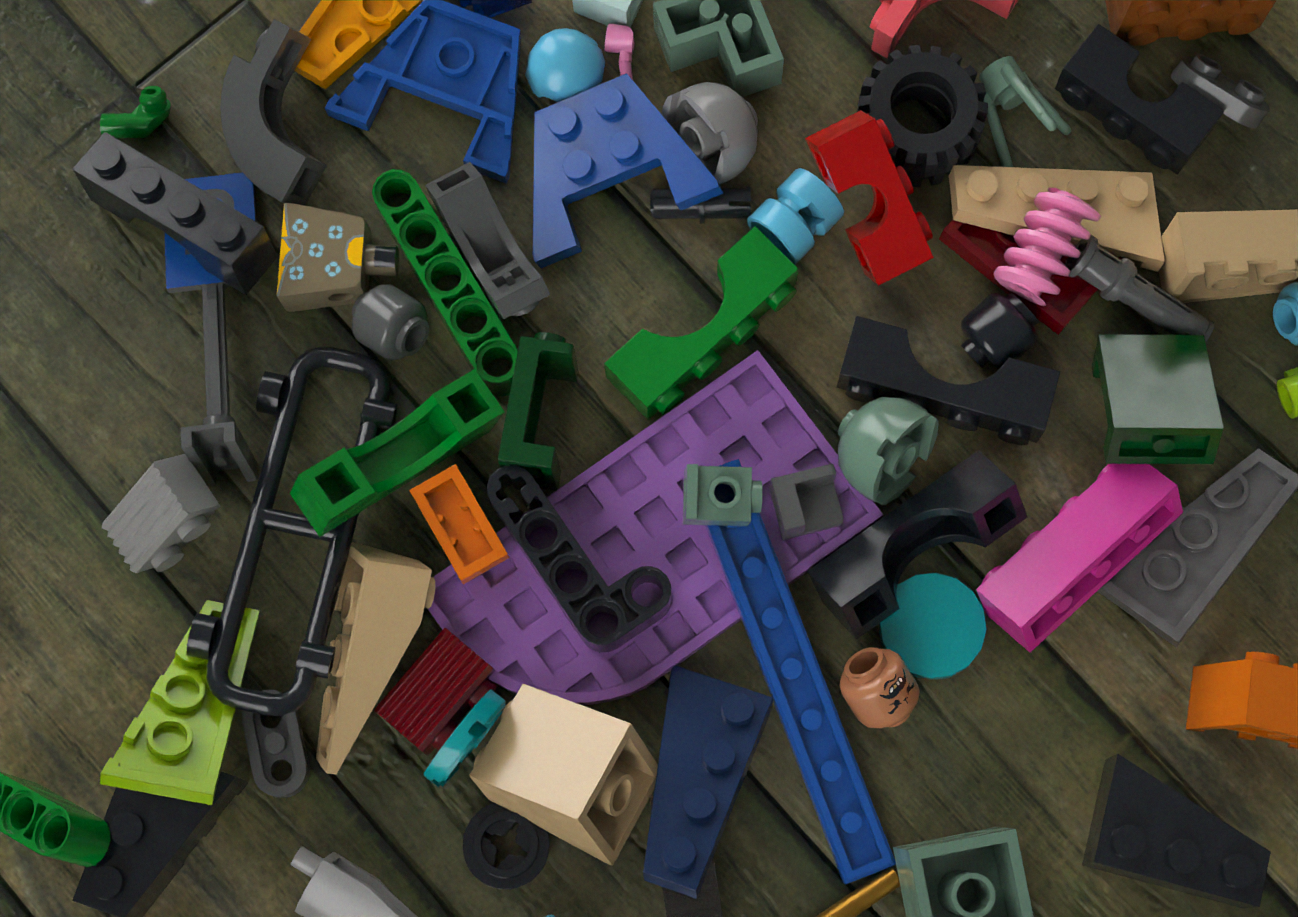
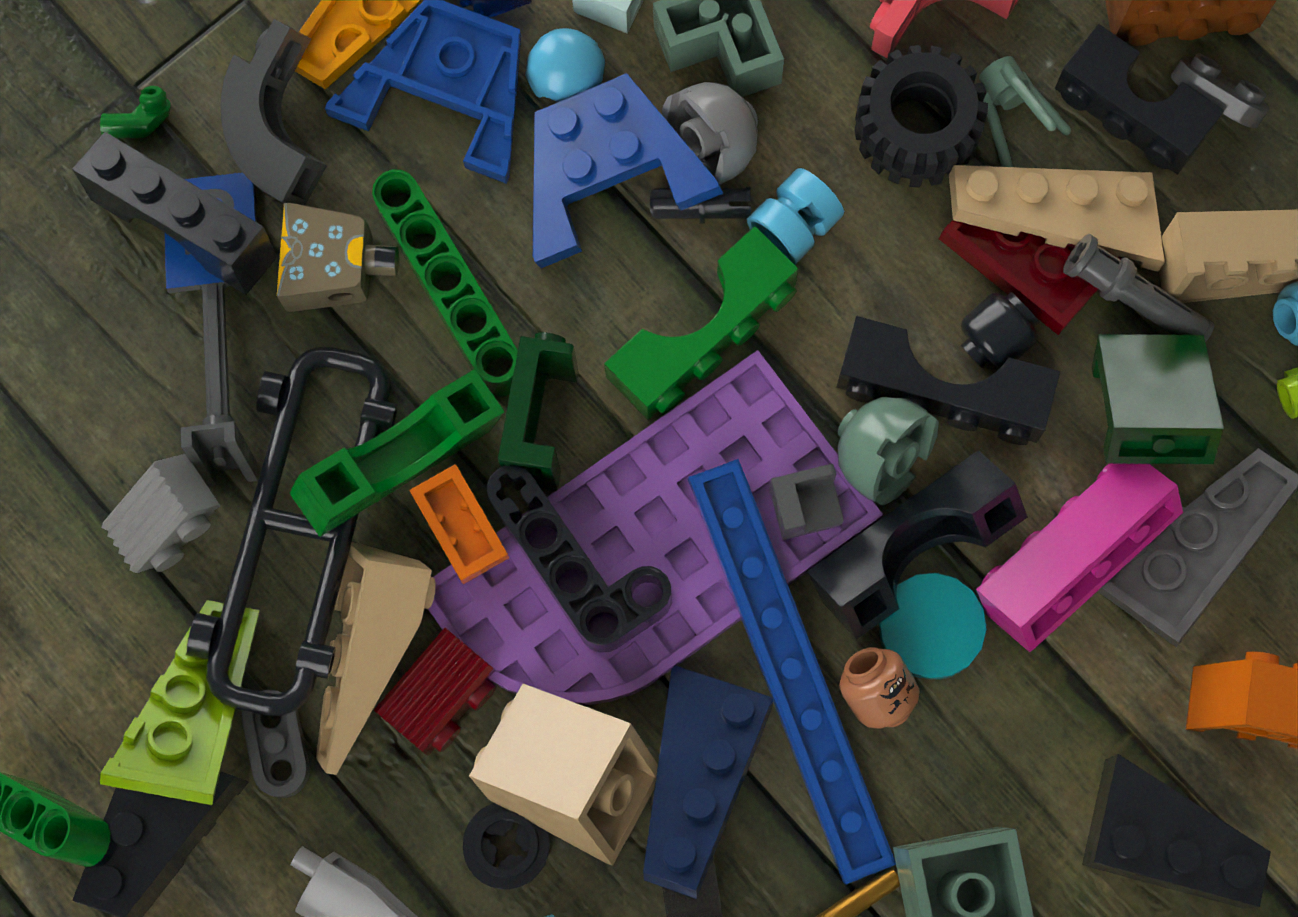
(390, 322): dark grey head -> none
(465, 738): teal tile -> none
(486, 242): dark grey arch -> none
(620, 40): bright pink hand -> none
(703, 508): sand green brick -> none
(892, 234): red arch -> none
(1045, 244): bright pink piece -> none

